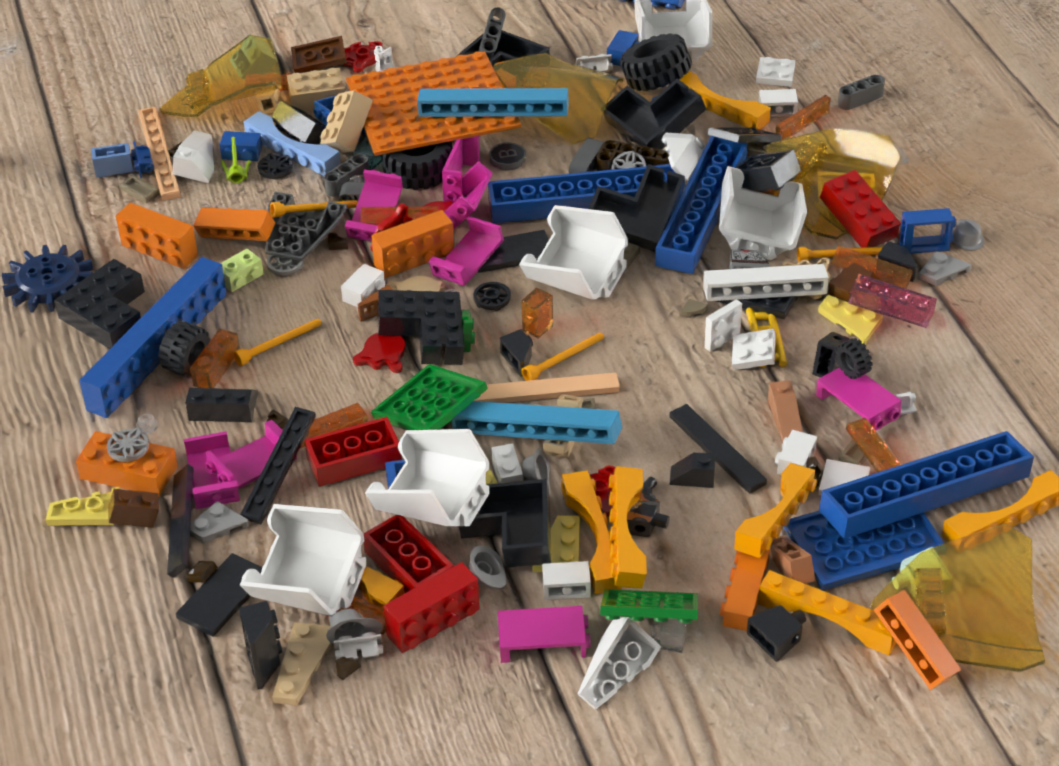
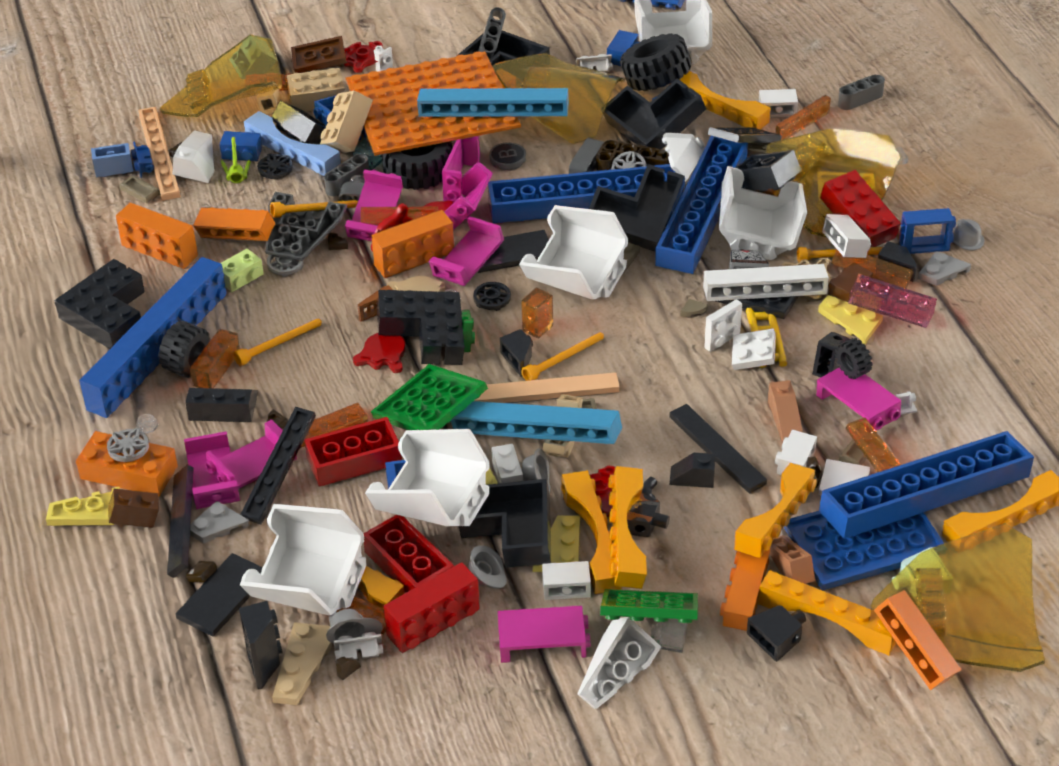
(32, 283): dark blue gear -> none
(362, 284): white brick -> none
(775, 71): white plate -> none
(846, 236): none -> white brick

